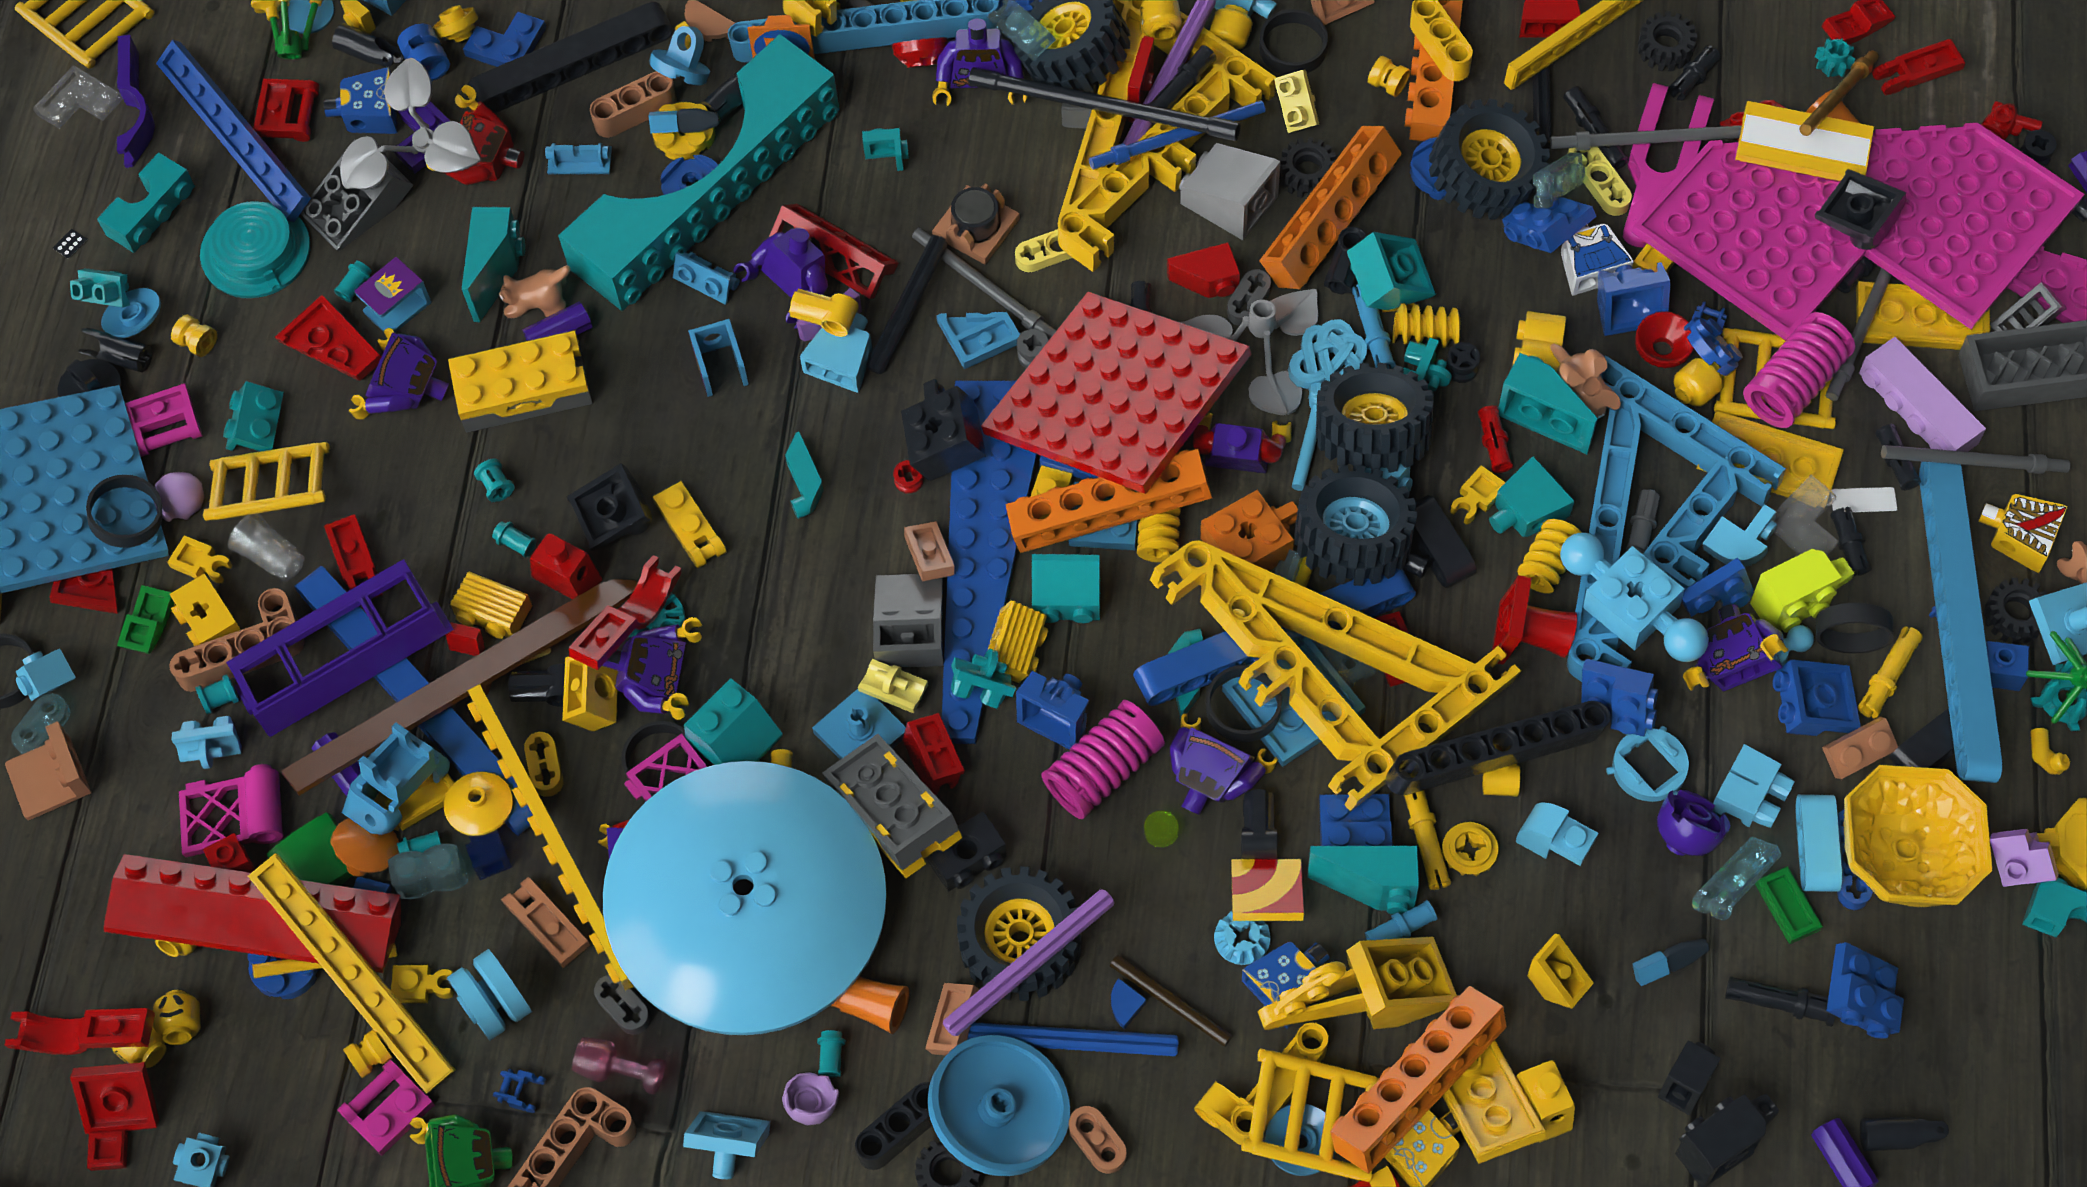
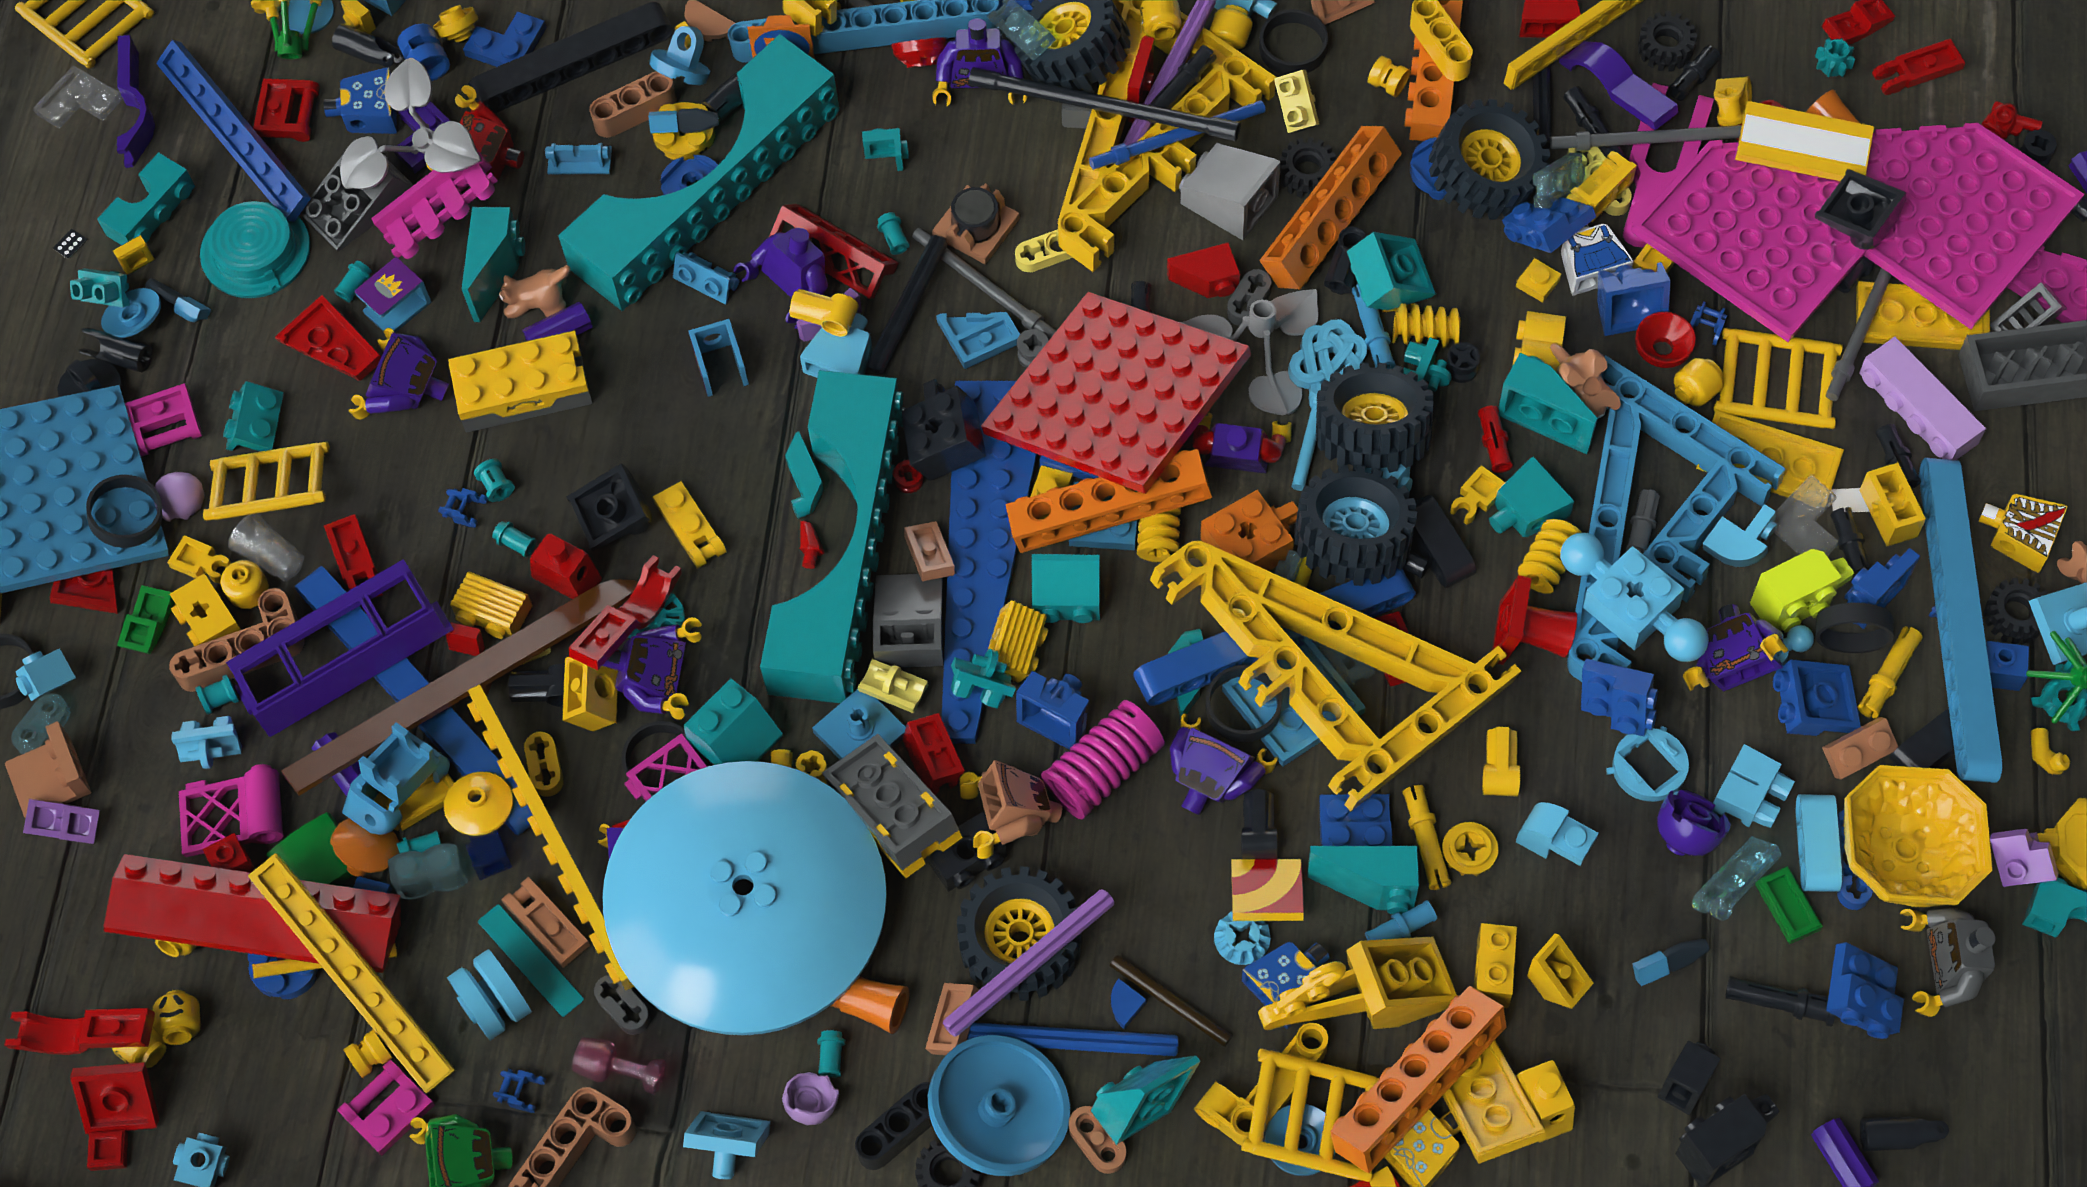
(61, 821): none -> medium lavender slope
(133, 254): none -> yellow tile
(184, 306): none -> dark azure piece
(197, 337): yellow wheel -> none
(243, 583): none -> yellow head
(415, 983): yellow plate -> none
(423, 199): none -> dark pink fence
(465, 496): none -> blue piece
(530, 960): none -> teal sticker
(809, 545): none -> red bar
(809, 761): none -> yellow bush
(817, 634): none -> teal arch
(890, 226): none -> teal pin
(1012, 803): none -> nougat torso
(1142, 1096): none -> teal slope
(1161, 828): clear neon green tile -> none
(1488, 757): black beam -> none
(1495, 962): none -> yellow brick
(1538, 280): none -> yellow plate
(1605, 183): none -> yellow hinge
(1621, 83): none -> dark purple piece
(1711, 346): blue plate -> none
(1727, 585): blue plate -> none
(1731, 99): none -> yellow piece
(1799, 369): dark pink piece -> none
(1859, 70): pearl gold bar -> none
(1881, 583): none -> blue plate
(1892, 504): none -> yellow brick
(1959, 955): none -> dark grey torso
(2032, 463): dark grey bar -> none

